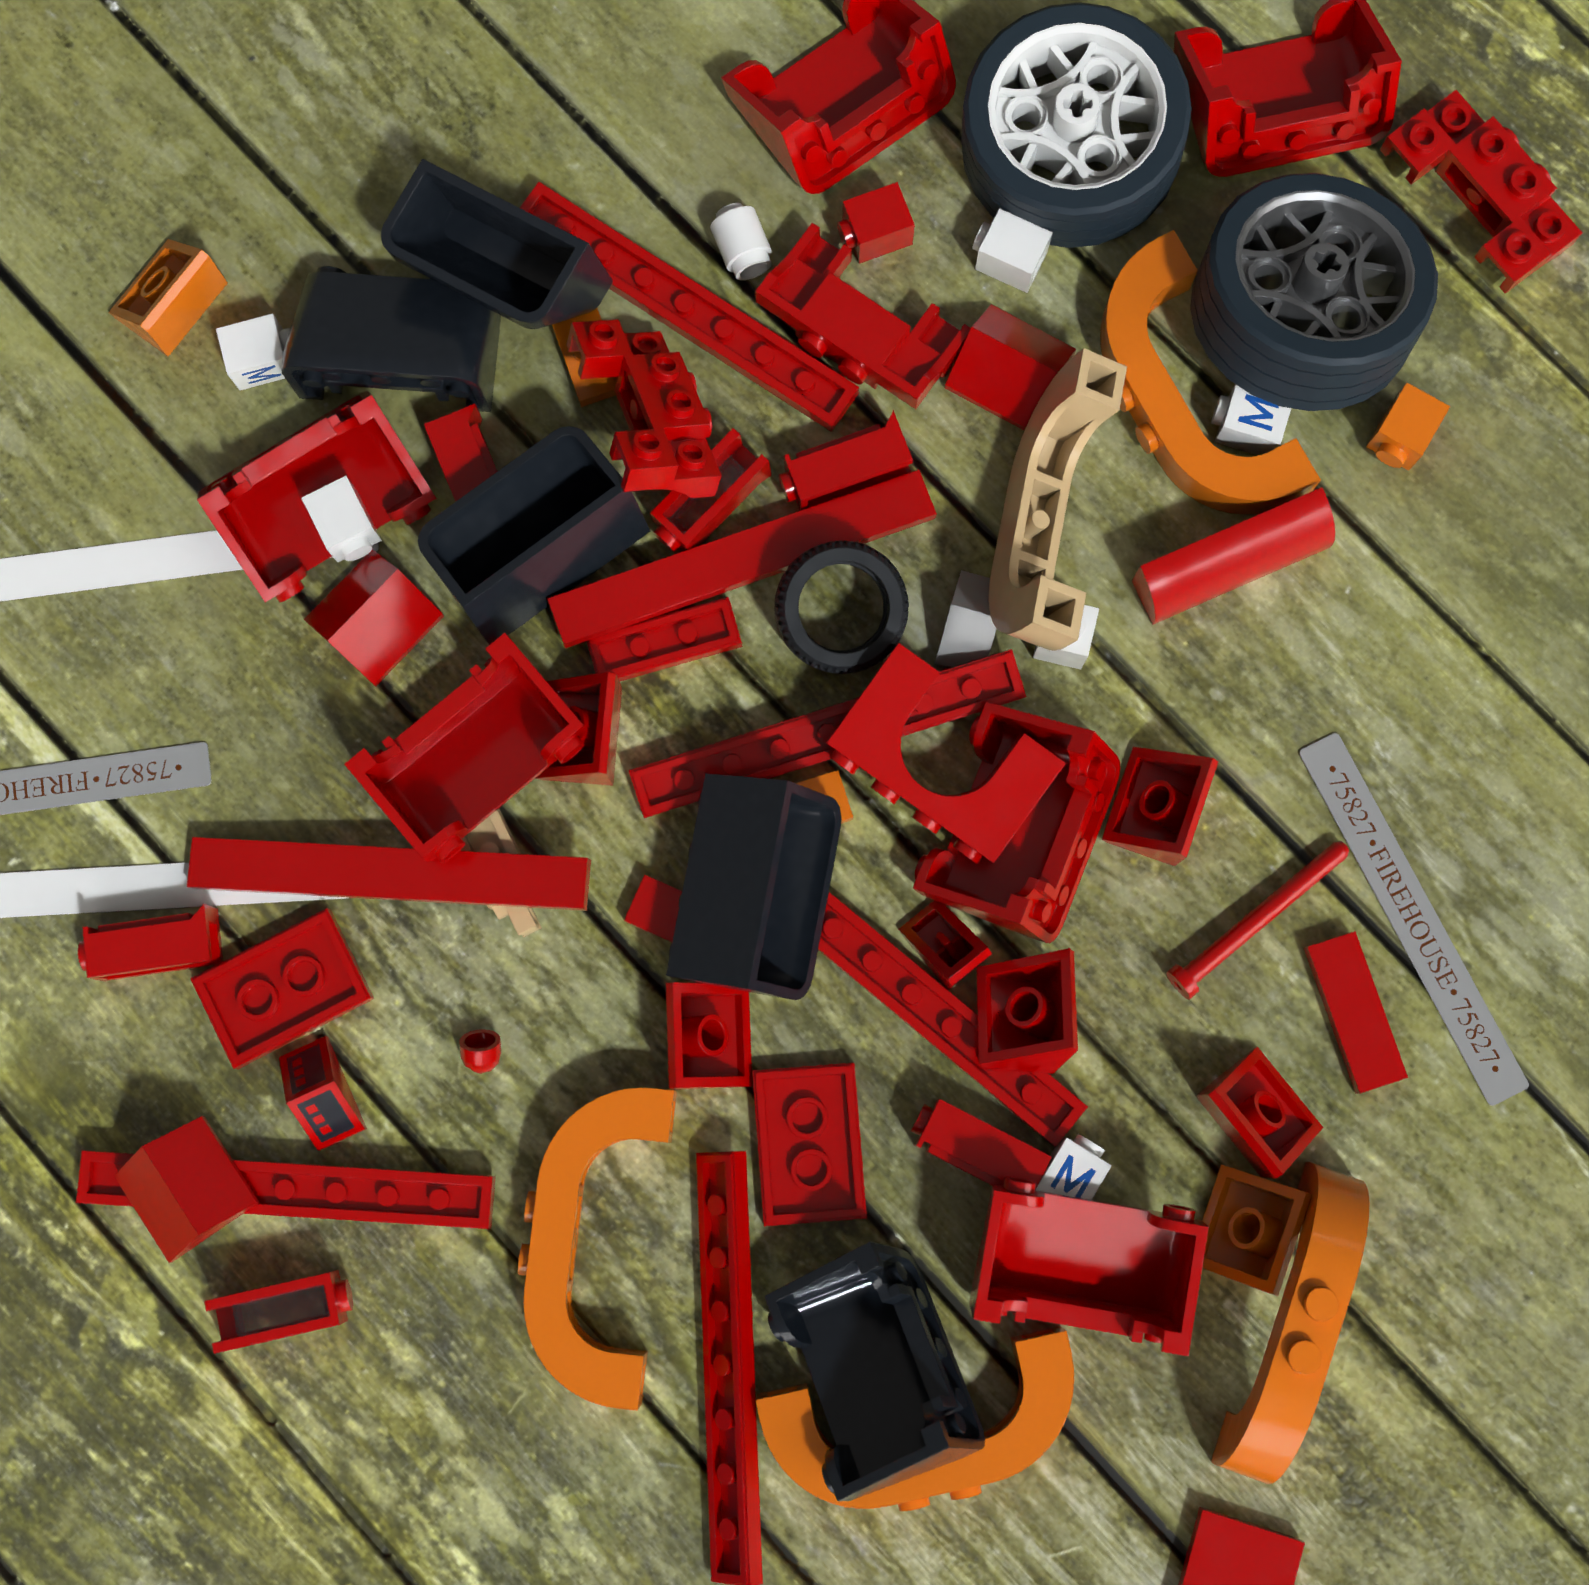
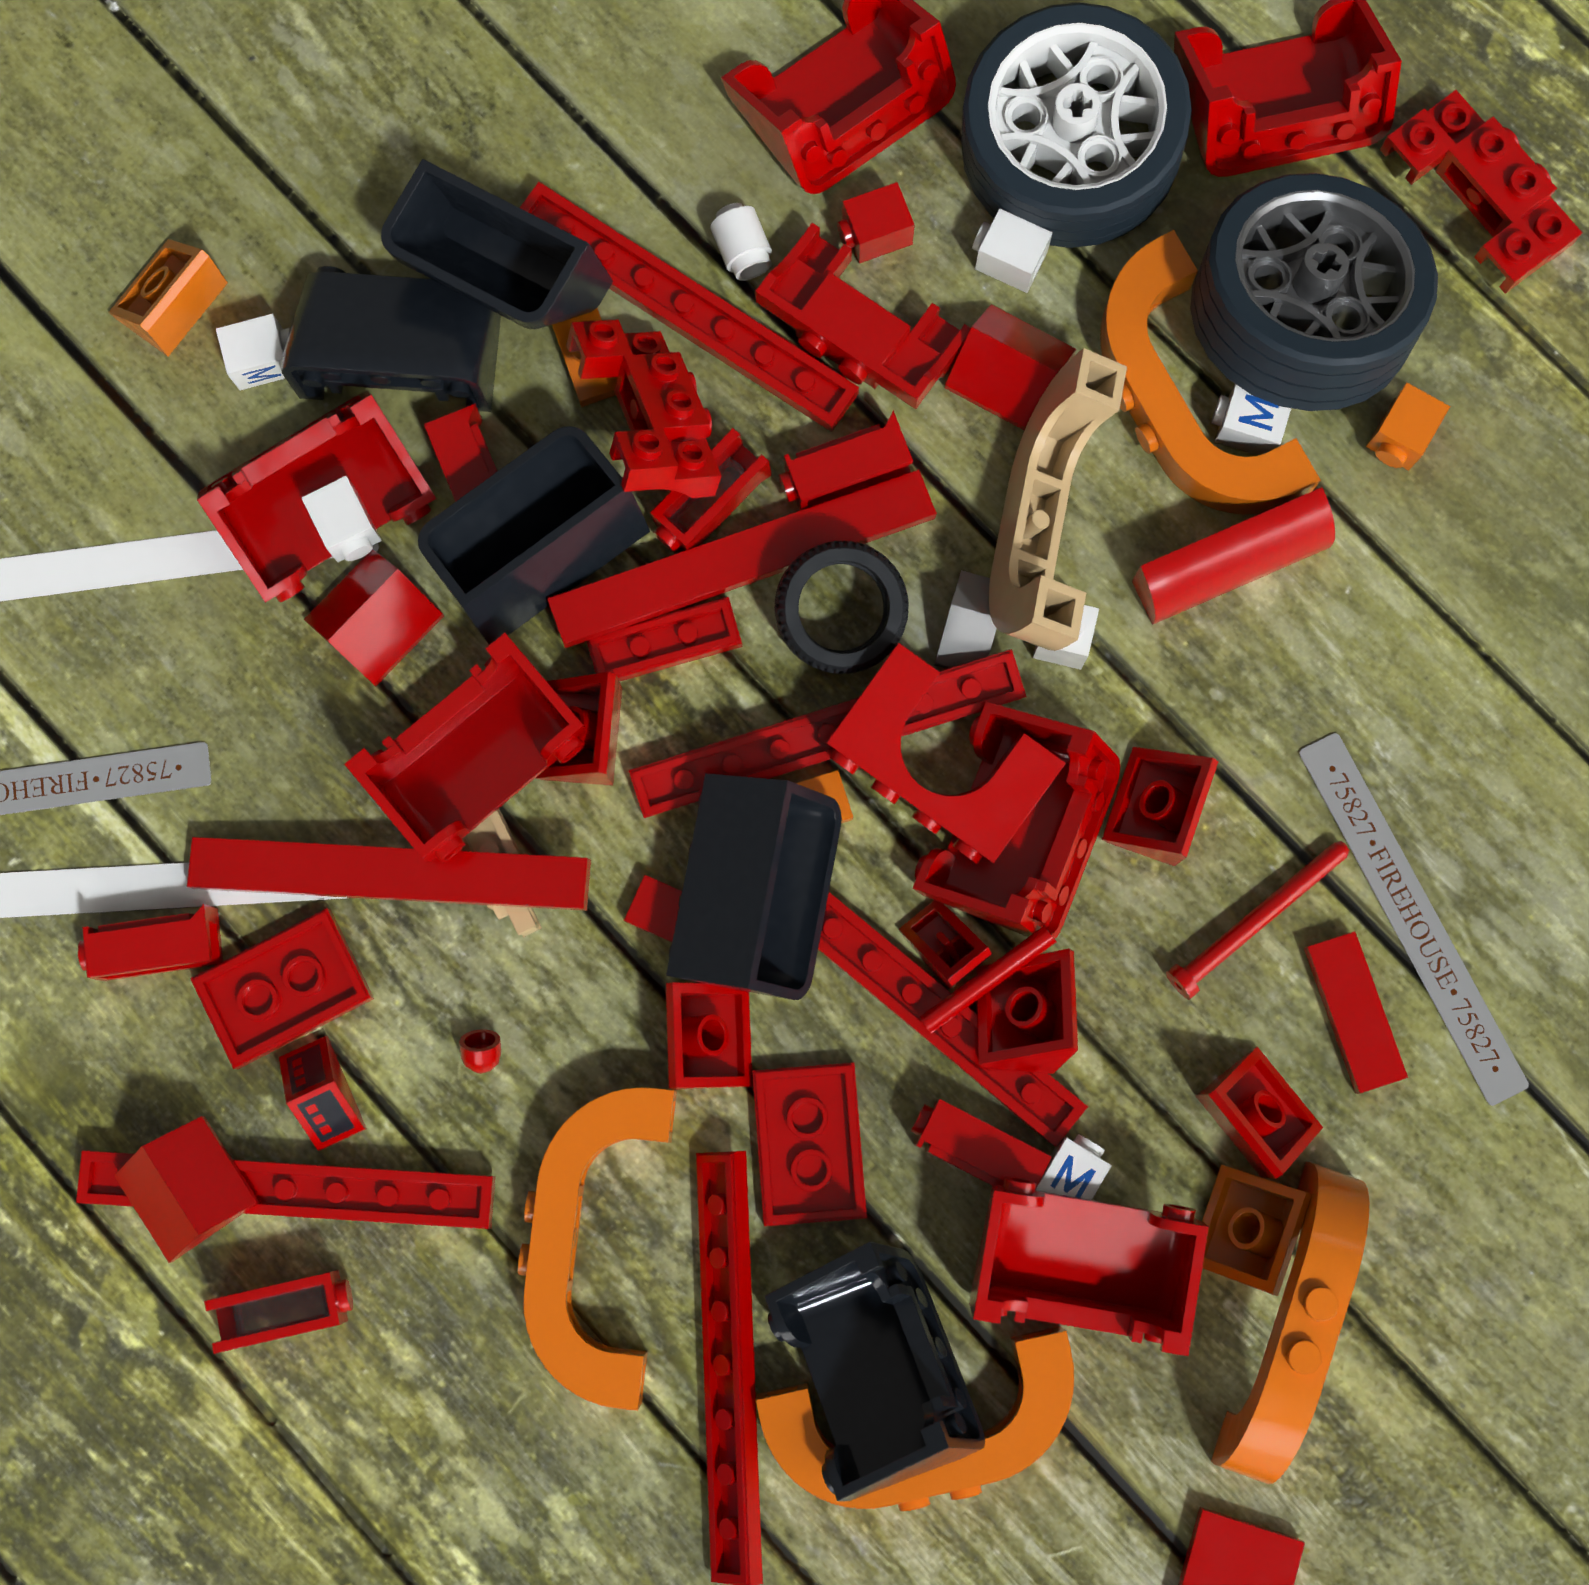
(988, 979): none -> red bar

